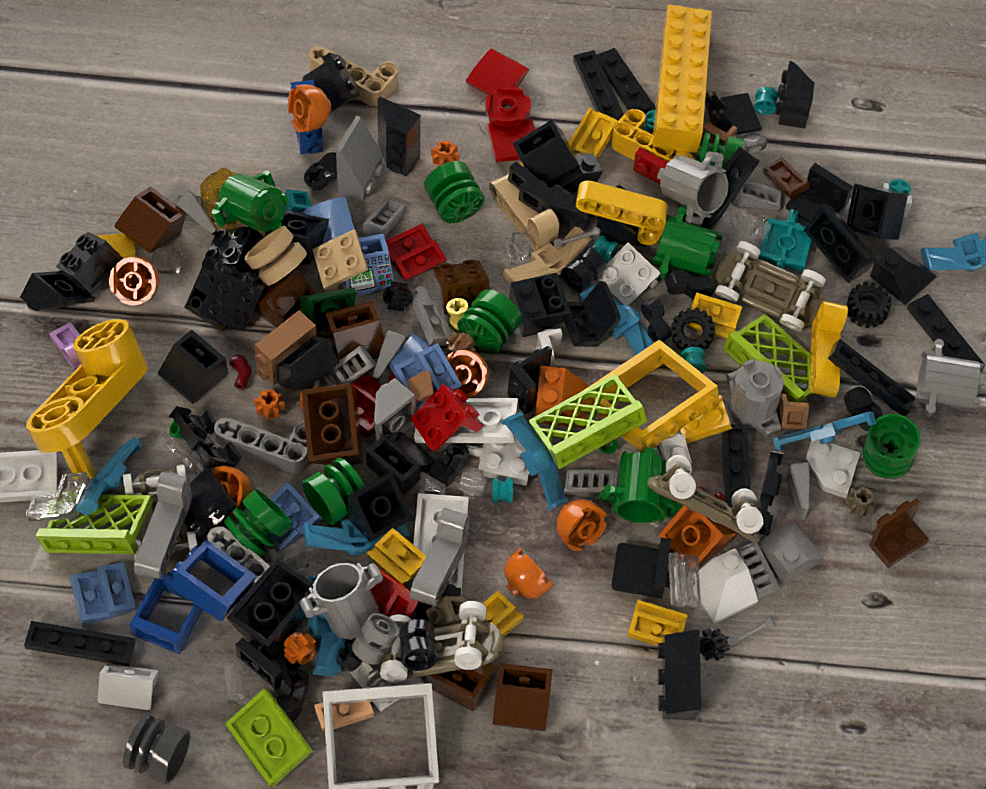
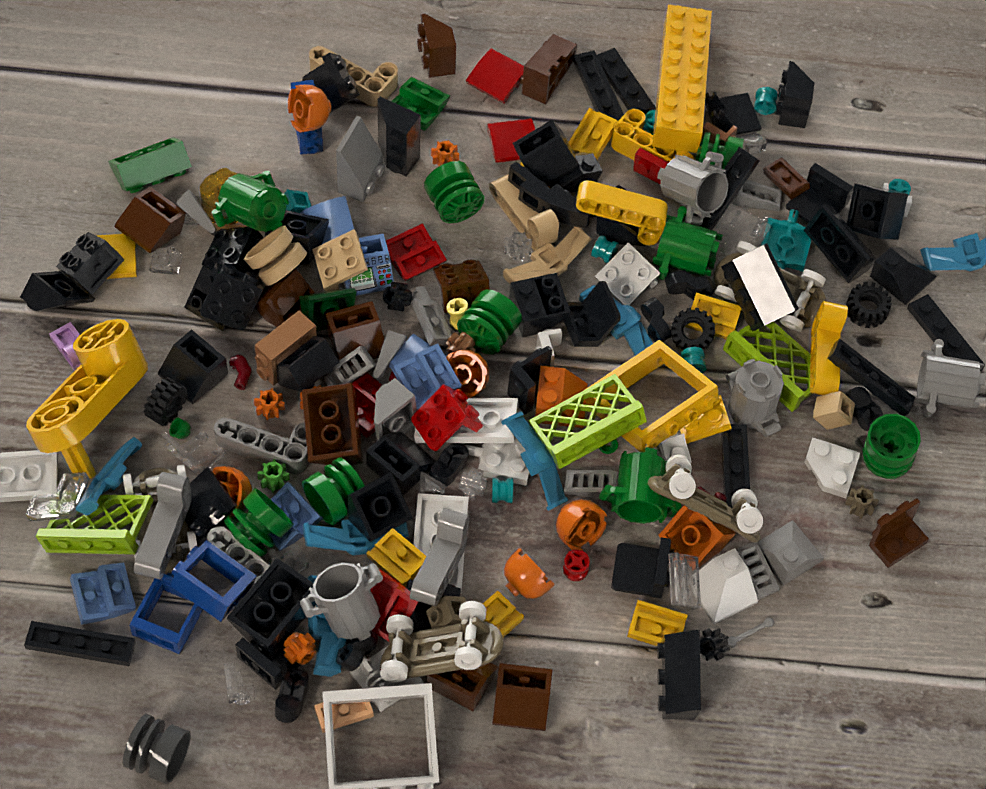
(127, 686): white panel -> none
(134, 280): orange cylinder -> none
(151, 164): none -> green slope
(165, 401): none -> black tyre
(195, 433): black piece -> none
(268, 737): lime tile -> none
(273, 475): none -> bright green gear
(321, 172): black piece -> none
(375, 638): light grey wheel -> none
(378, 221): light grey slope -> none
(418, 645): black wheel -> none
(421, 386): medium nougat slope -> none
(422, 99): none -> green slope
(438, 47): none -> reddish brown slope
(516, 115): red plate -> none
(547, 68): none -> reddish brown wedge
(558, 243): light grey hinge -> none
(579, 559): none -> red wheel
(583, 269): black wheel -> none
(759, 287): none -> slope
(769, 490): black piece -> none
(792, 414): medium nougat panel -> none
(799, 487): light grey slope -> none
(825, 432): dark azure plate -> none
(834, 410): none -> tan brick

